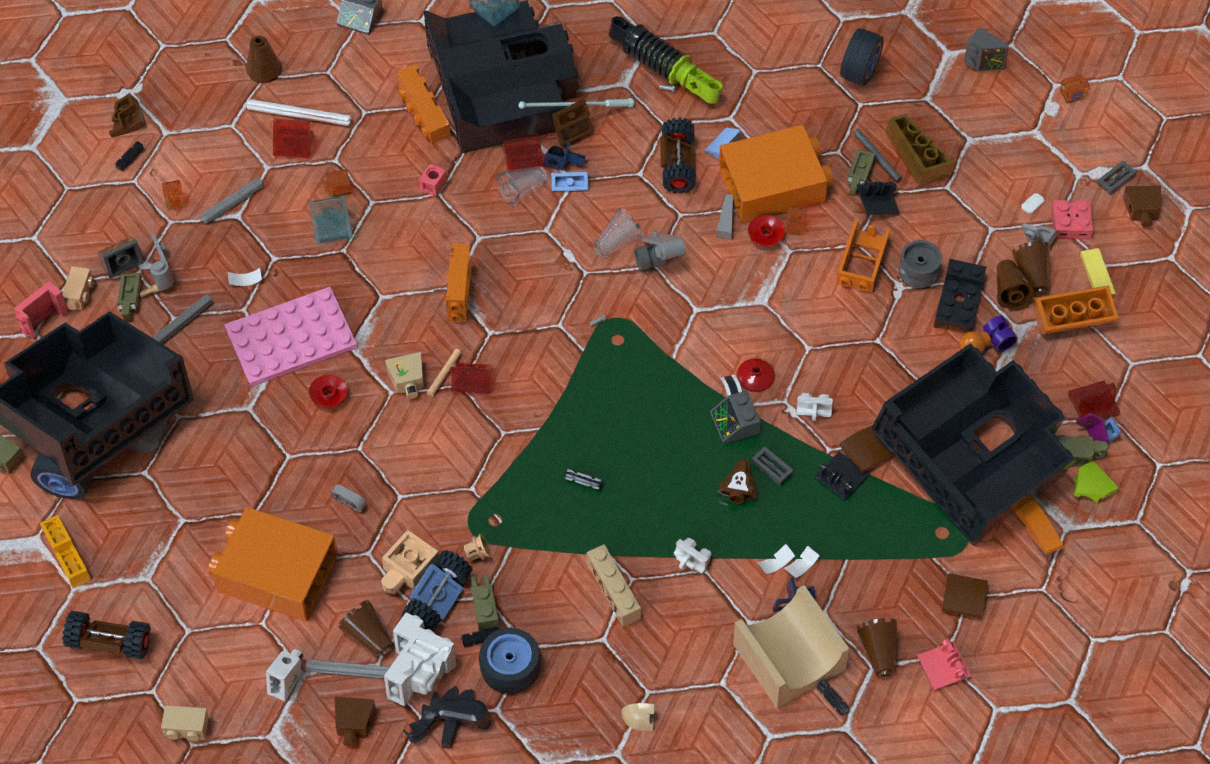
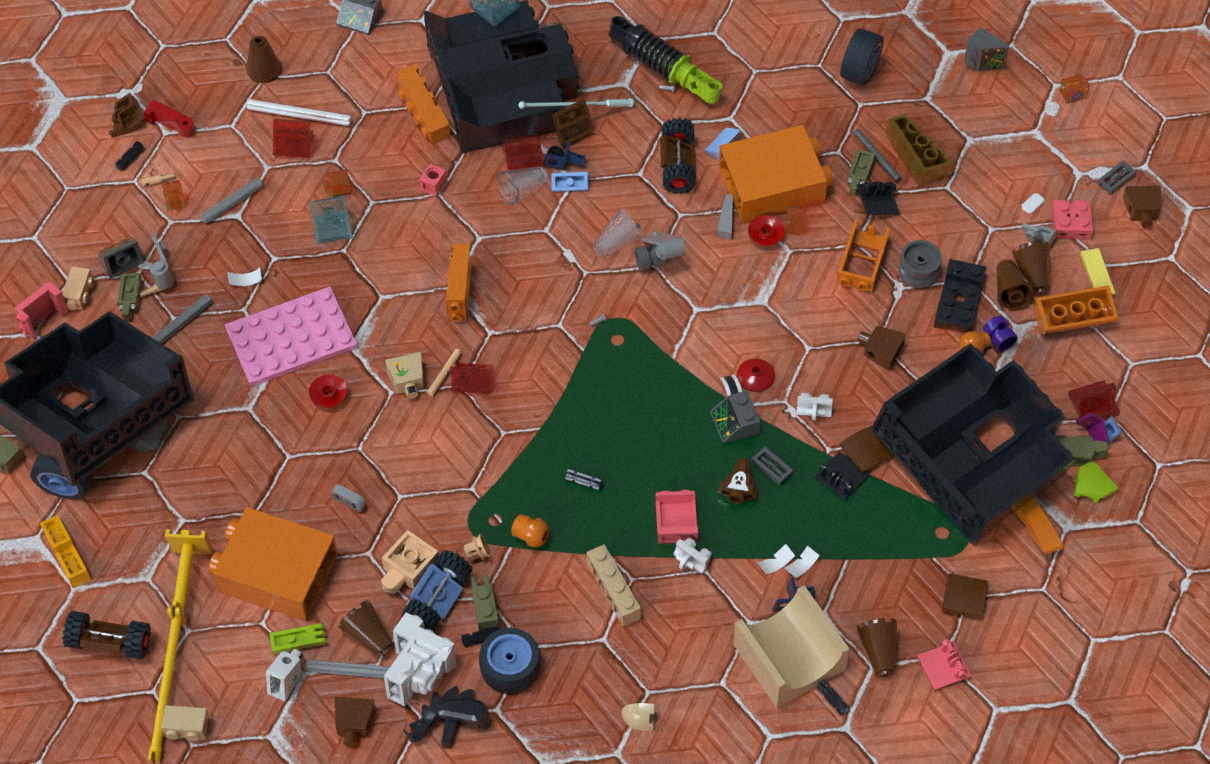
(157, 179): none -> light nougat piece
(169, 117): none -> red leg
(186, 545): none -> yellow piece
(298, 638): none -> lime hinge
(530, 530): none -> orange piece
(676, 516): none -> coral panel
(882, 345): none -> reddish brown torso

